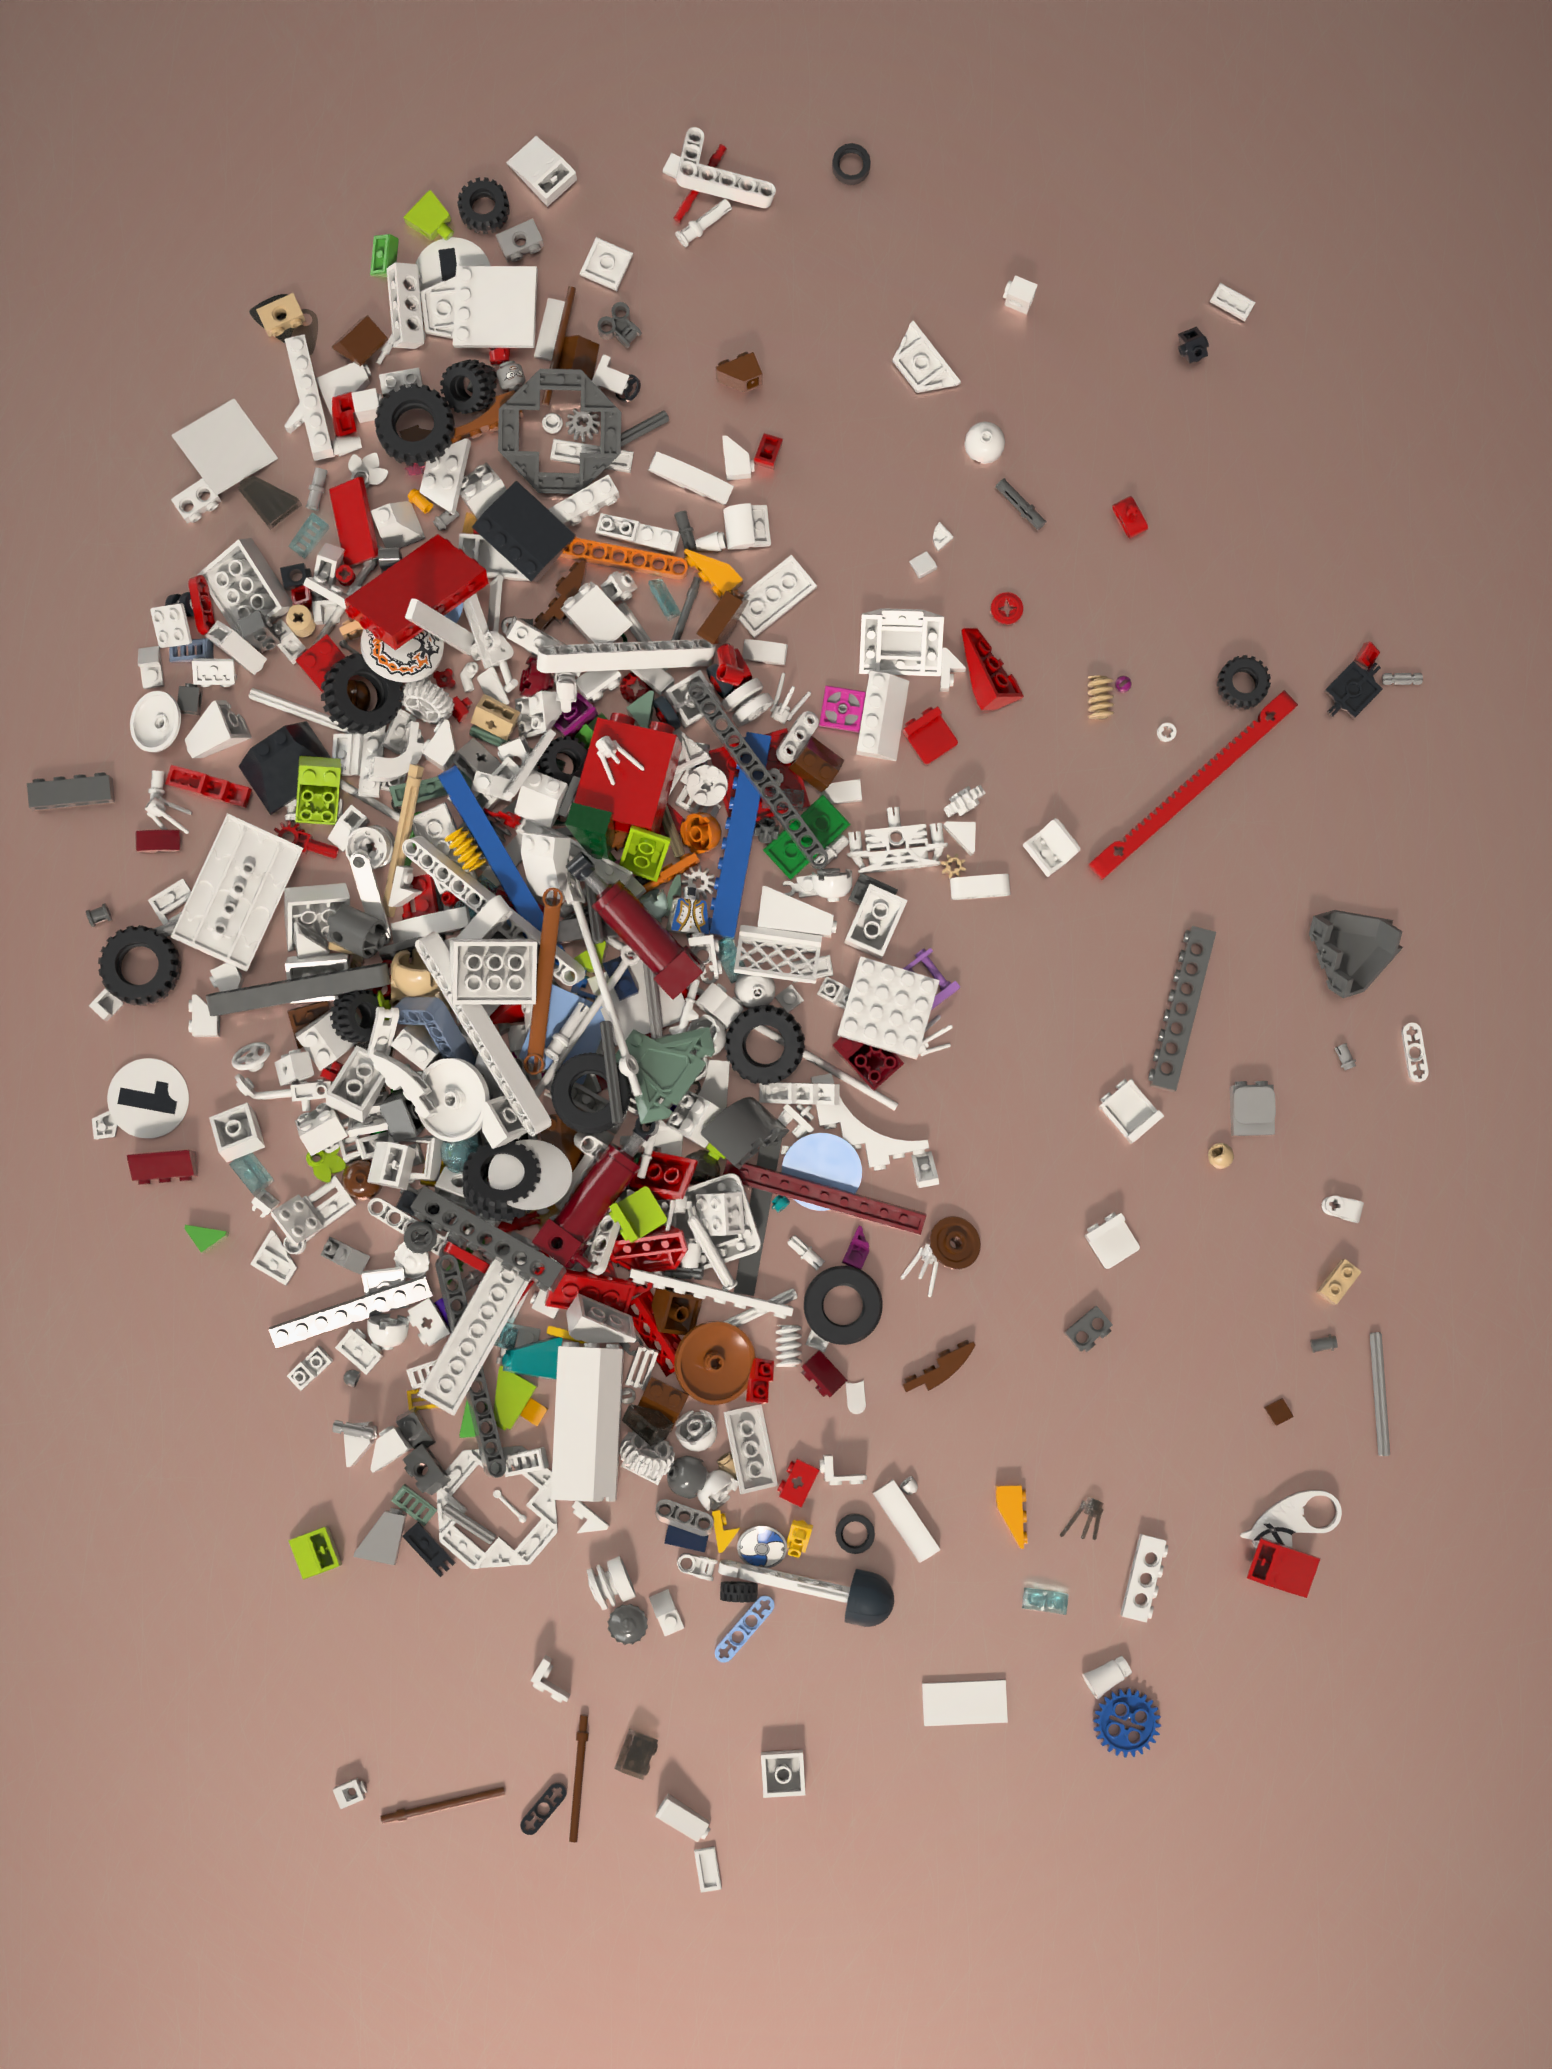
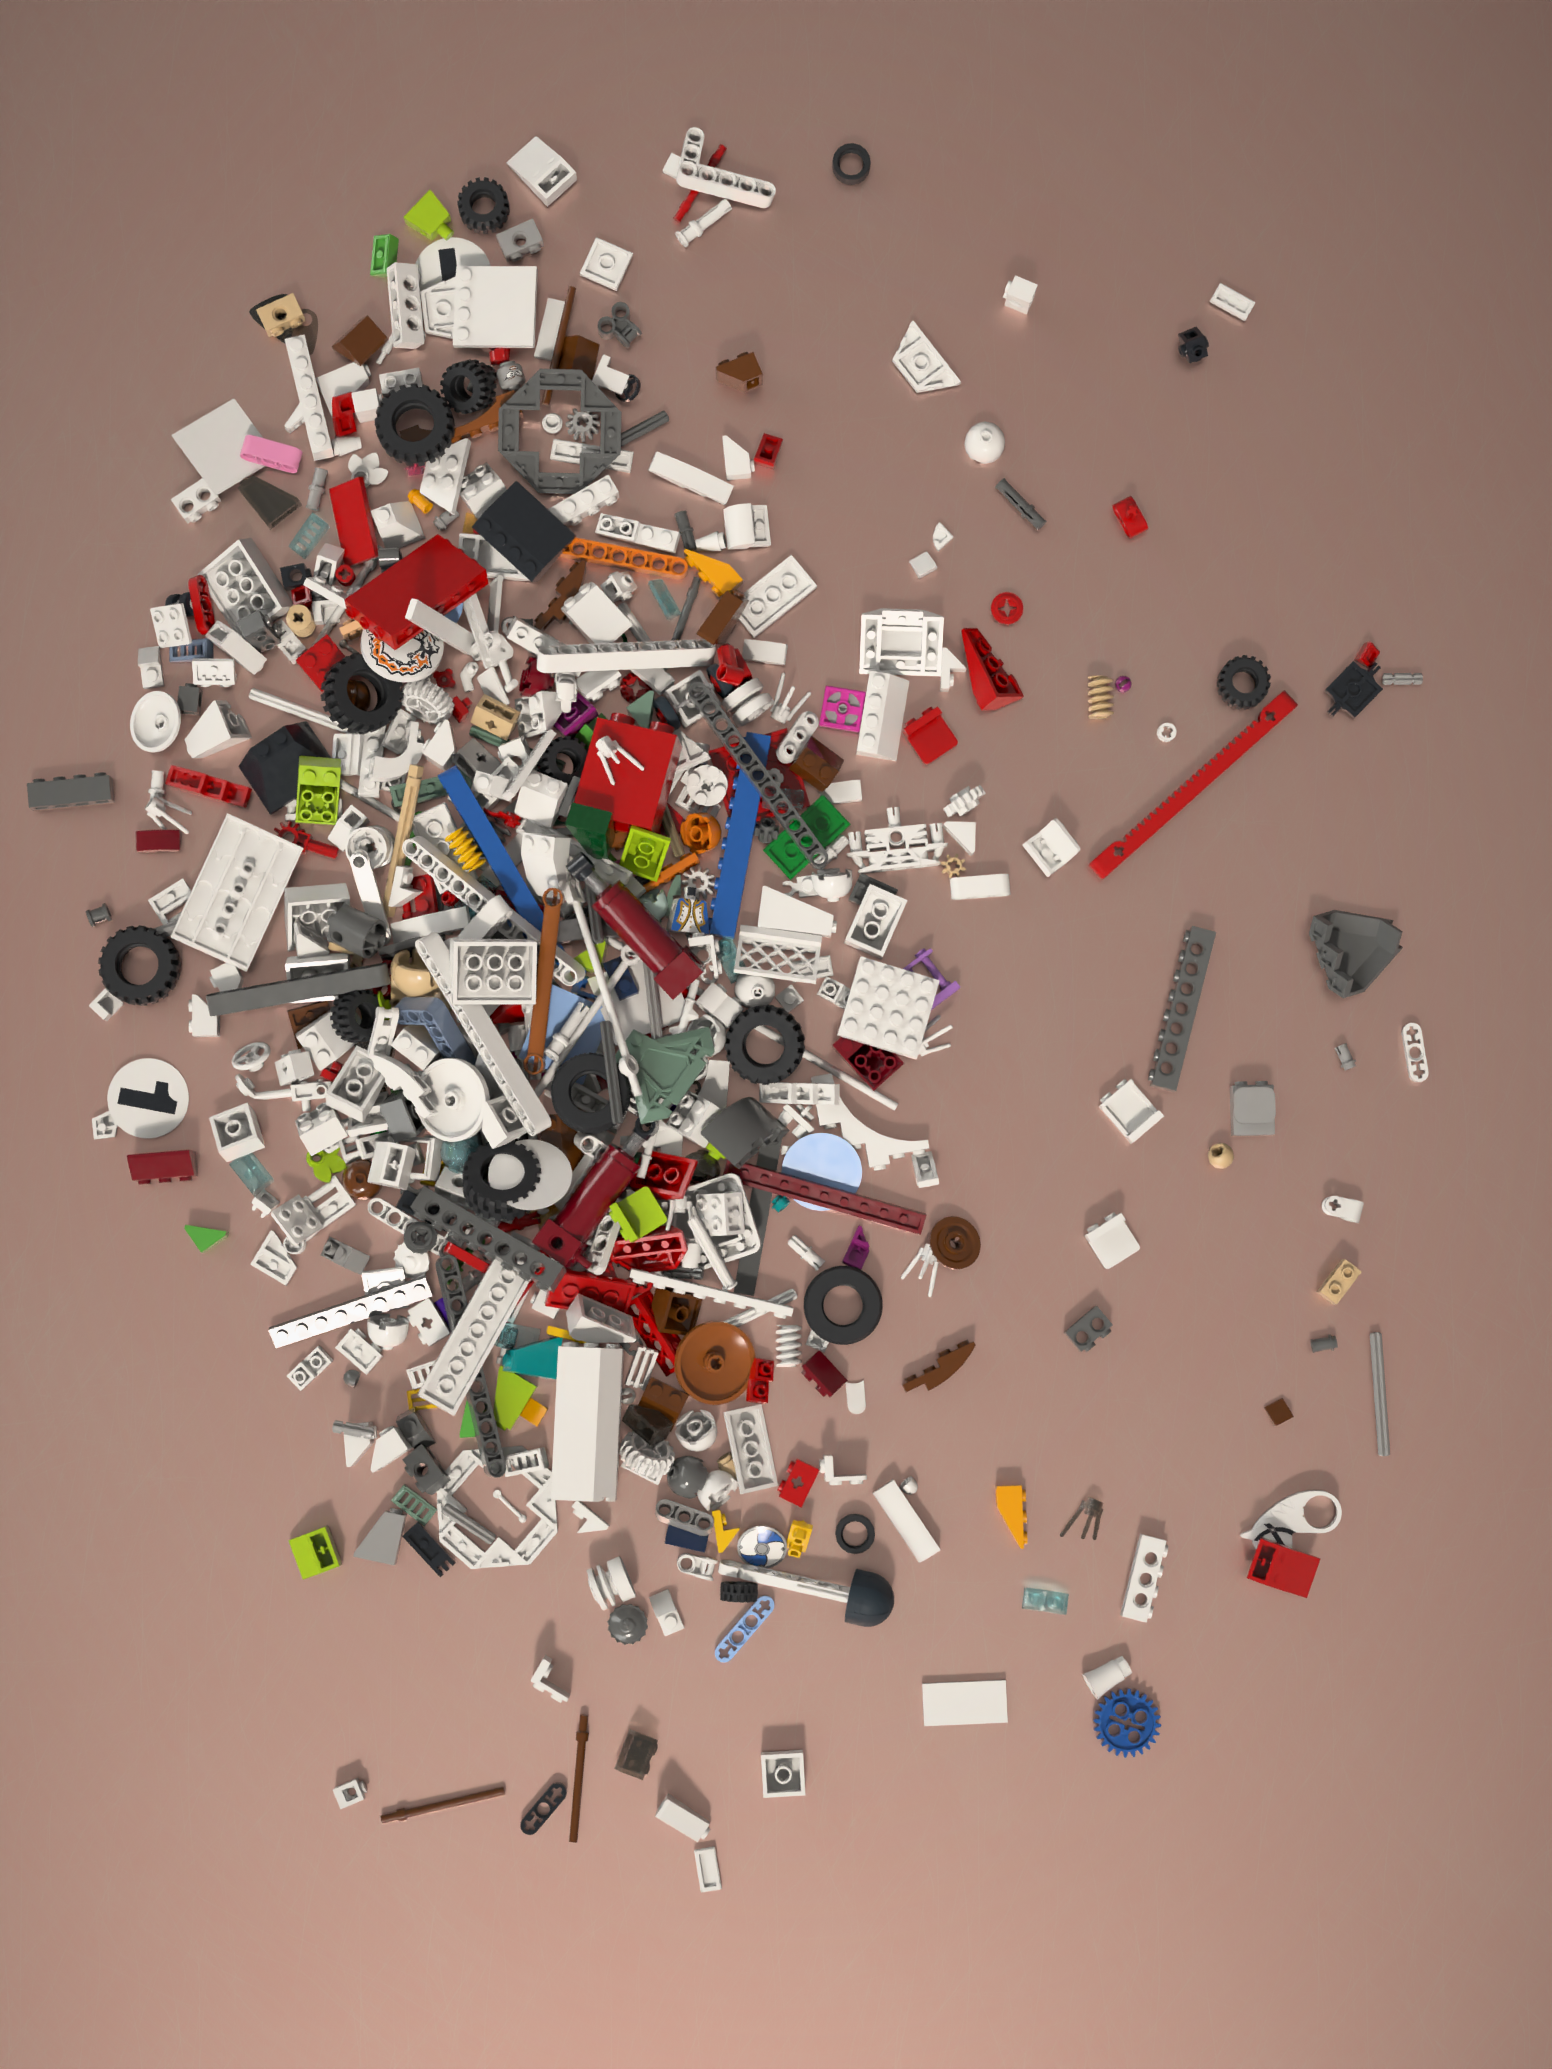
(271, 454): none -> bright pink beam

